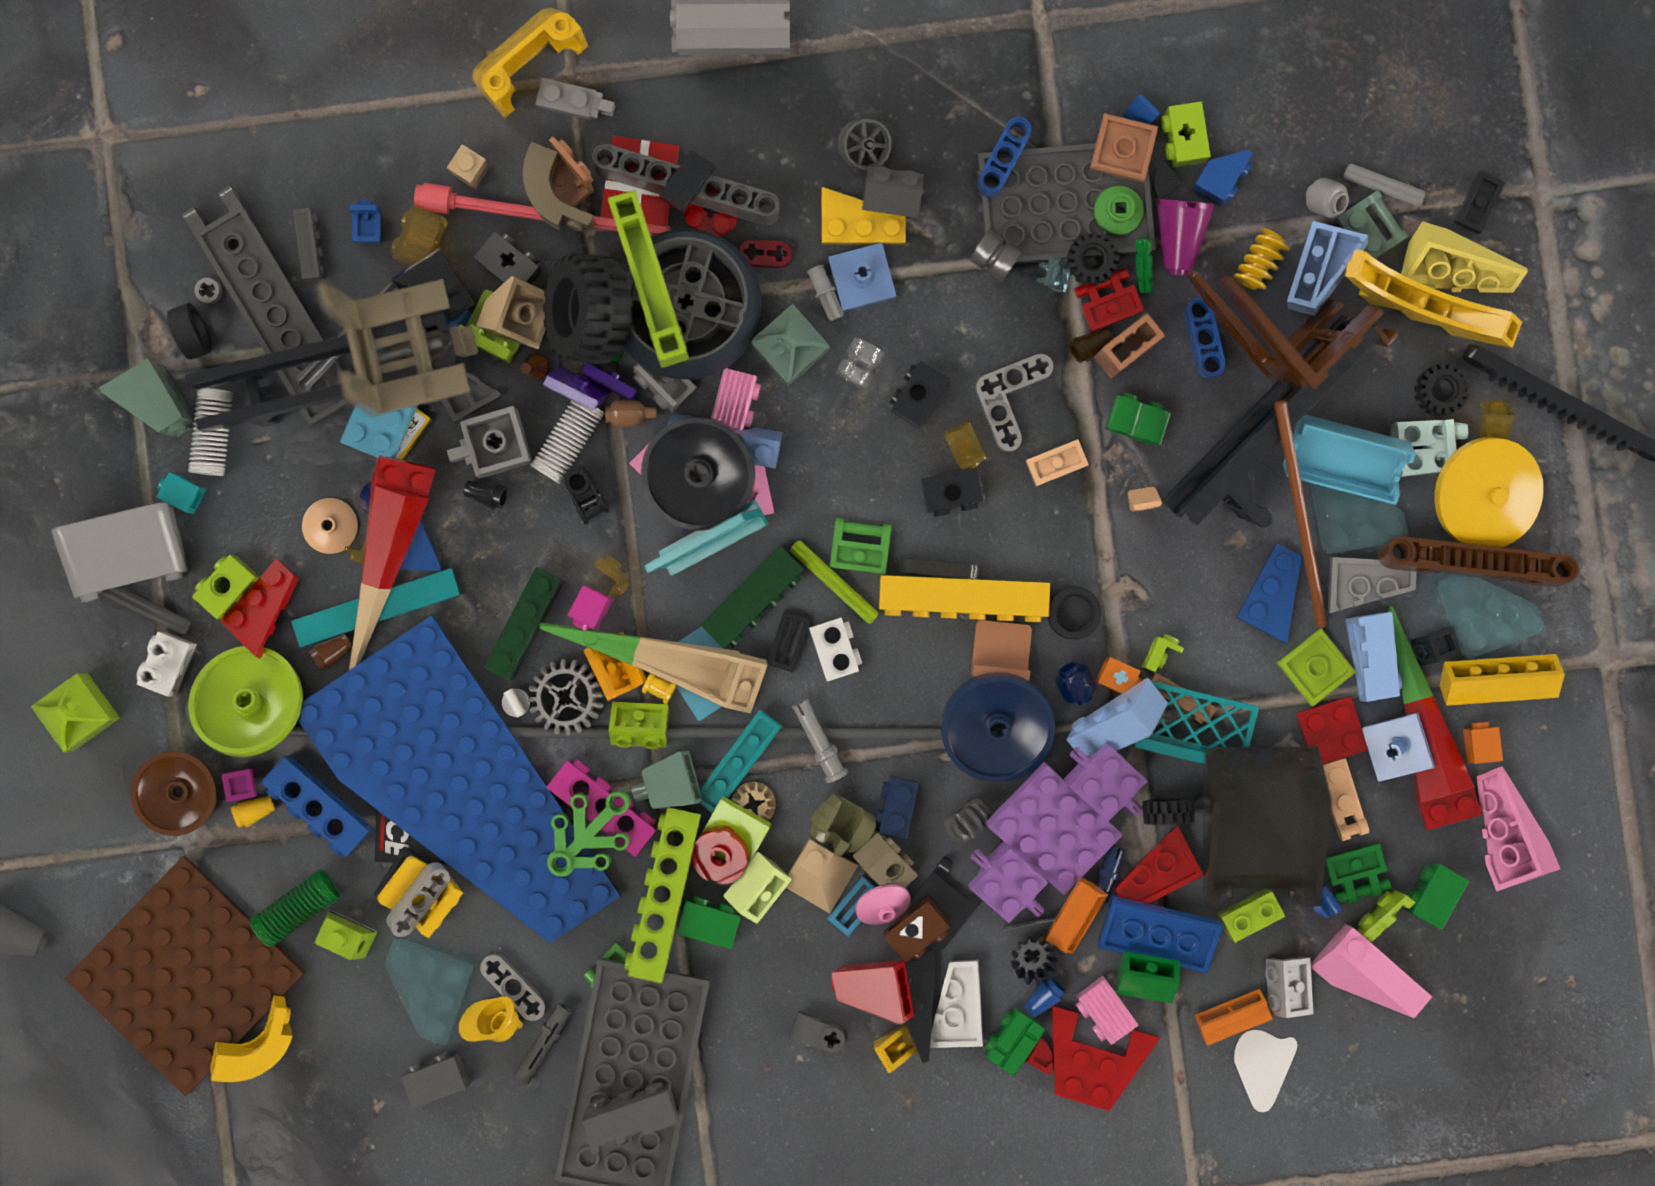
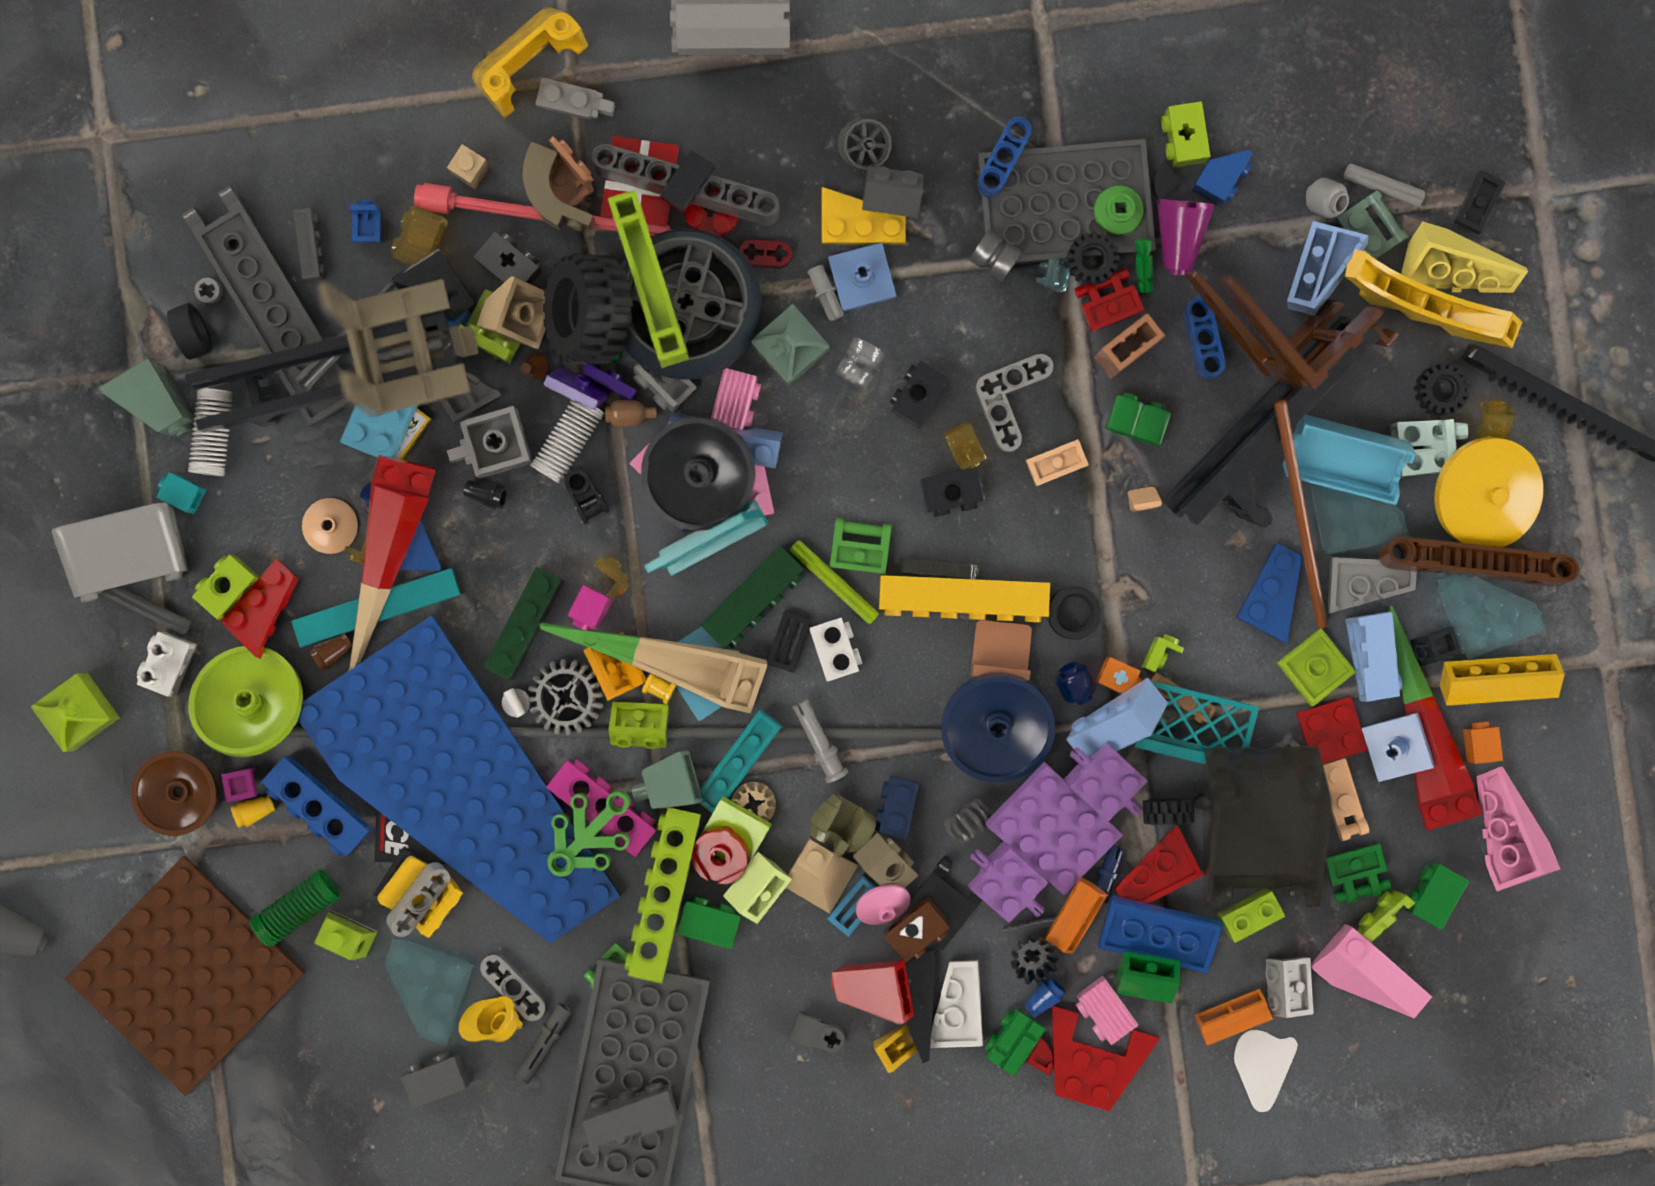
(257, 1056): yellow arch -> none
(1088, 345): dark brown cone -> none
(1124, 148): nougat tile -> none
(1142, 111): blue slope -> none
(1261, 260): yellow piece -> none
(1329, 904): blue plate -> none

